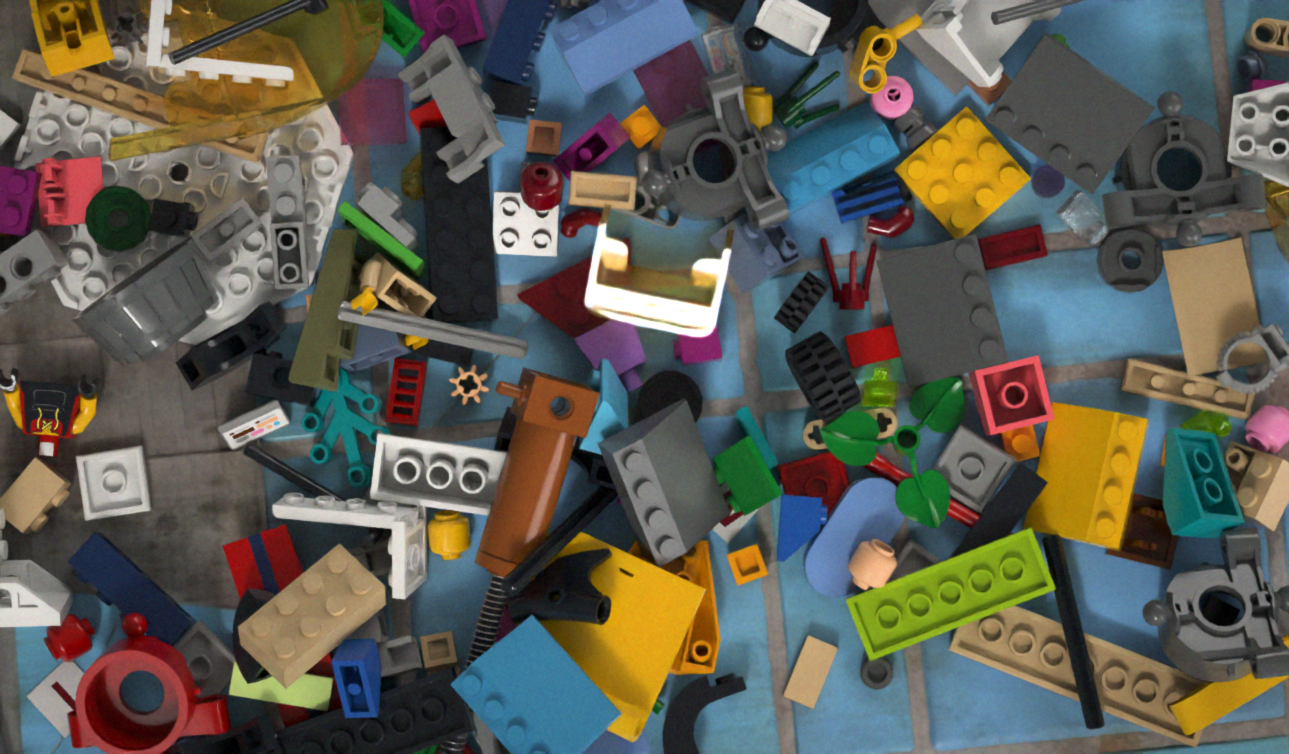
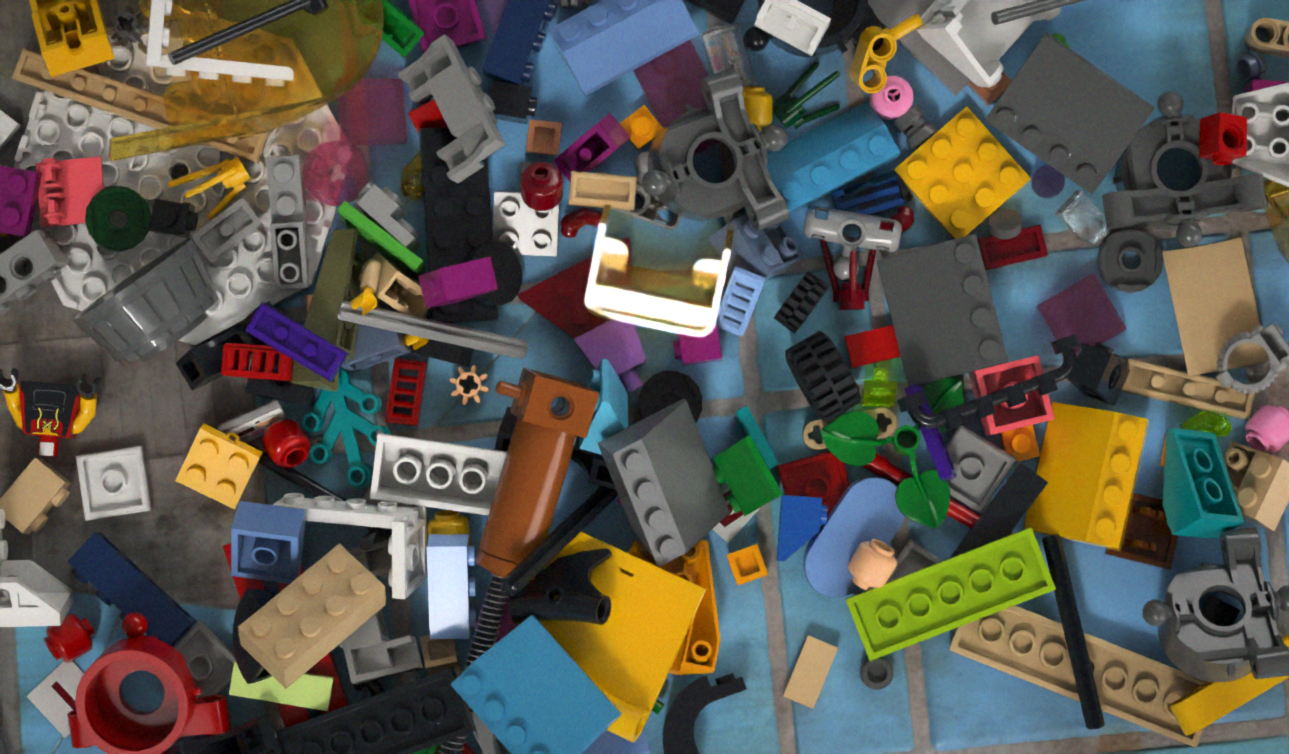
(219, 465): none -> yellow plate
(228, 171): none -> yellow plant
(237, 357): none -> red slope
(267, 542): none -> medium blue slope
(286, 443): none -> red head
(296, 342): none -> dark purple tile
(318, 179): none -> clear pink plate
(358, 677): blue slope -> none
(450, 586): none -> brick
(458, 282): none -> magenta slope
(506, 271): none -> black tile
(731, 310): none -> light blue slope
(833, 231): none -> light grey piece
(934, 441): none -> dark purple tile
(985, 405): none -> black bar
(1005, 223): none -> dark grey tile
(1083, 311): none -> clear pink tile
(1099, 373): none -> black brick
(1223, 138): none -> red brick

